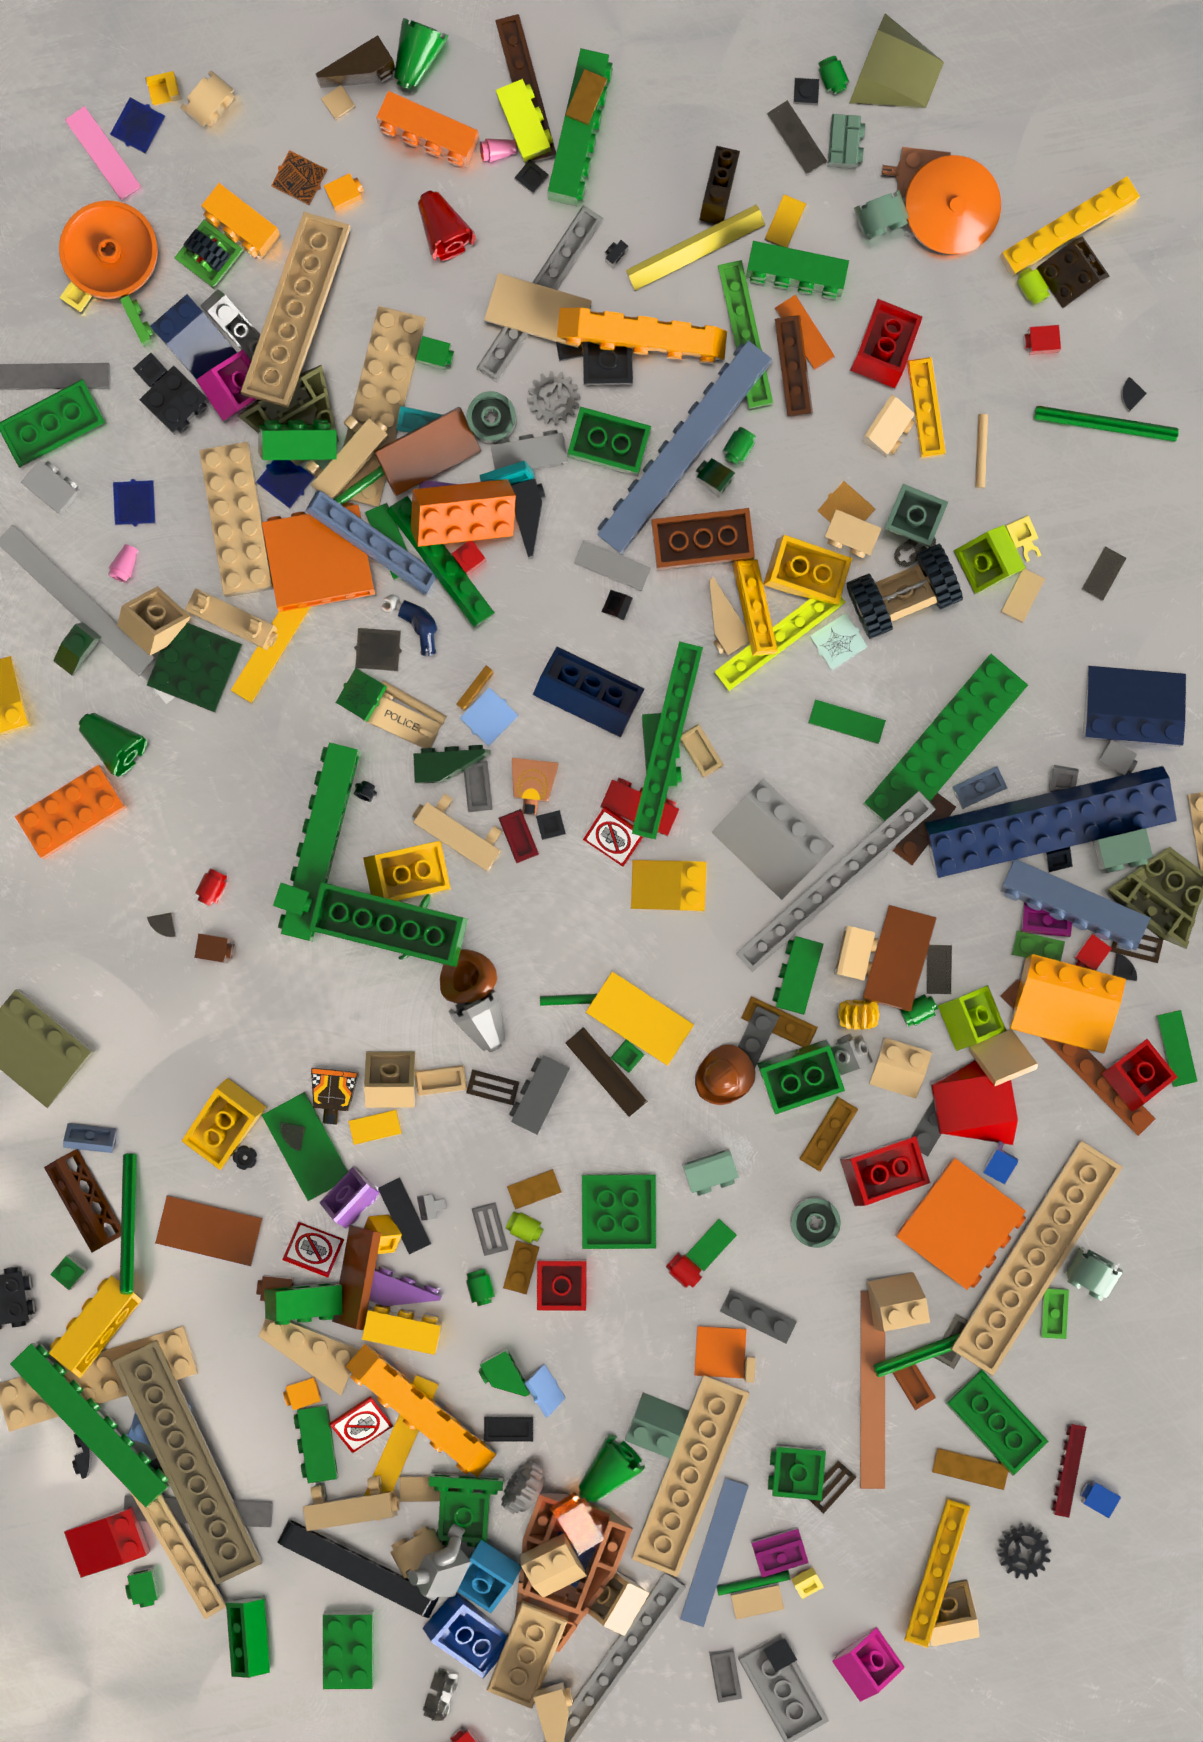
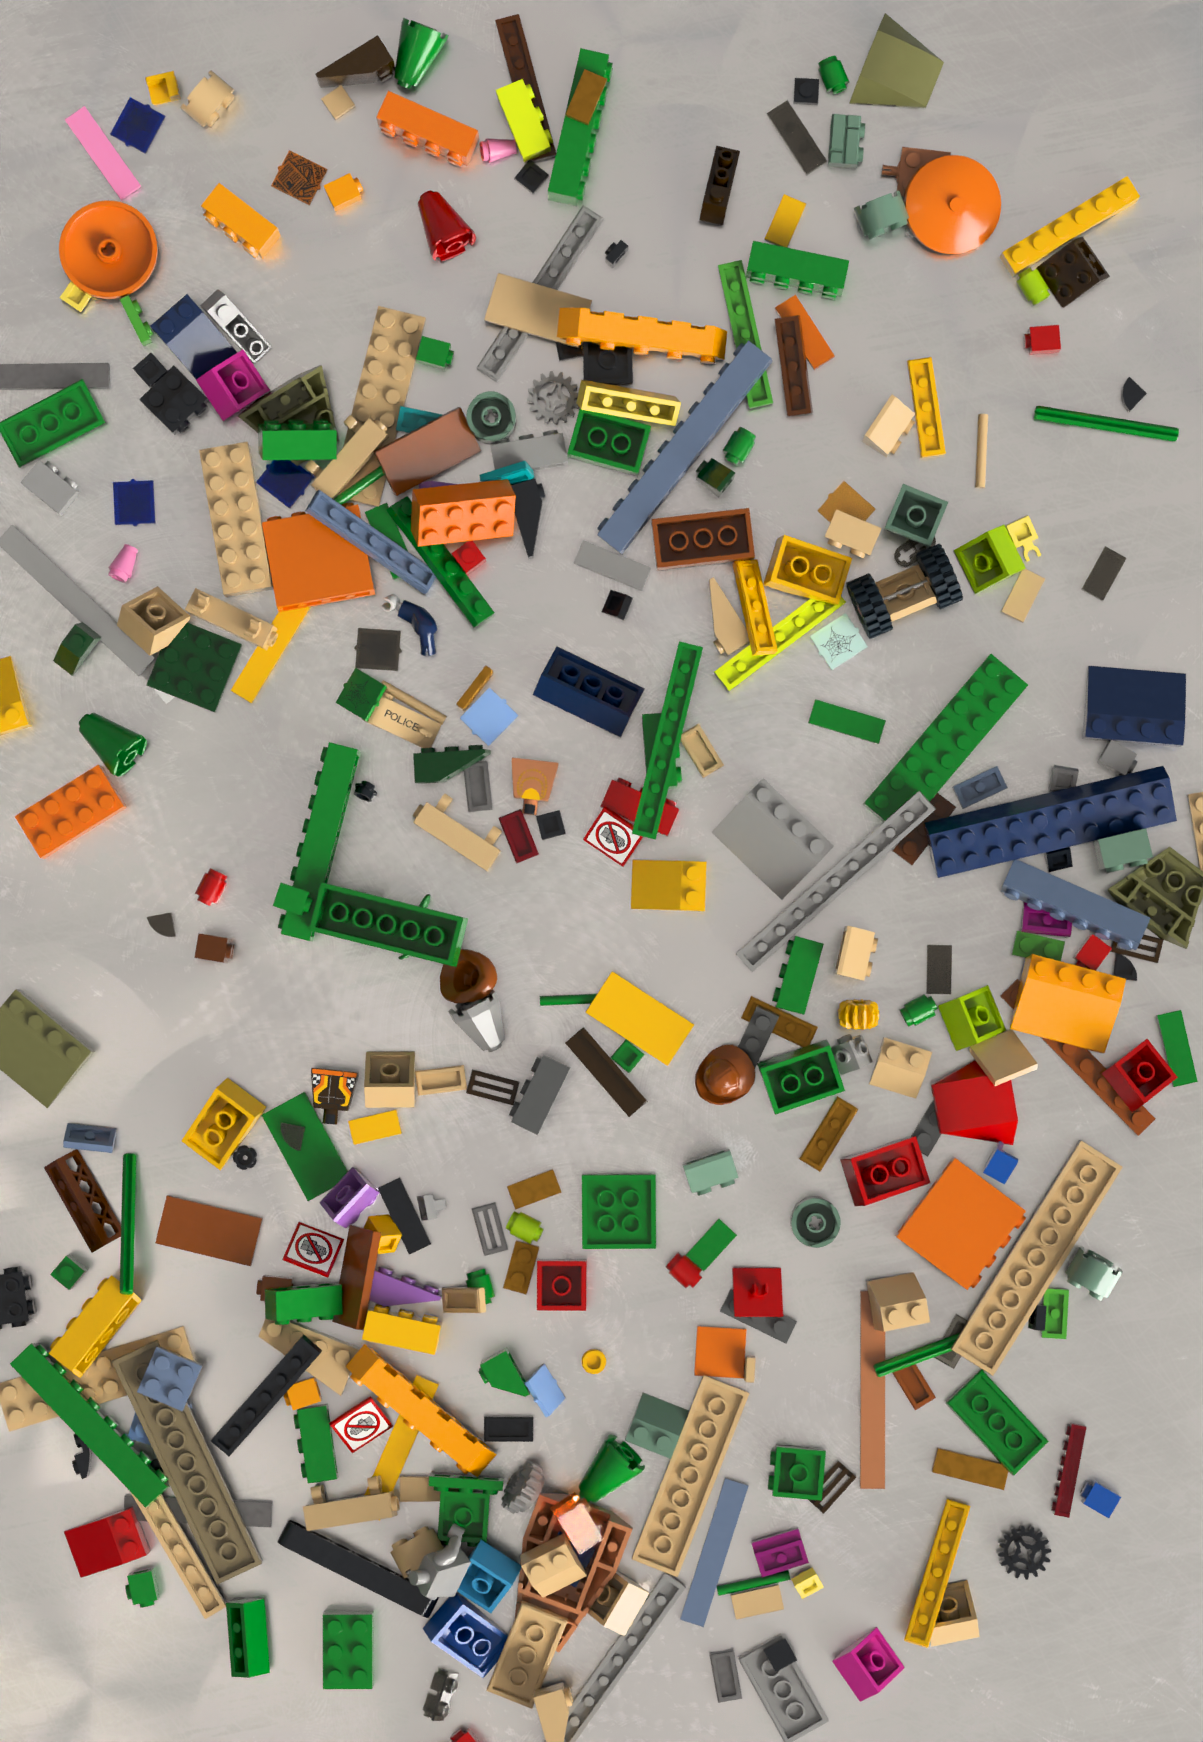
(169, 1378): none -> sand blue plate
(208, 253): bright green plate -> none
(266, 1395): none -> black plate
(295, 309): tan plate -> none
(407, 872): yellow slope -> none
(463, 1300): none -> tan tile
(593, 1361): none -> yellow tile
(628, 402): none -> light yellow brick
(695, 247): light yellow tile -> none
(757, 1292): none -> red piece
(886, 343): red slope -> none
(899, 958): dark orange tile -> none
(1038, 1318): none -> black tile

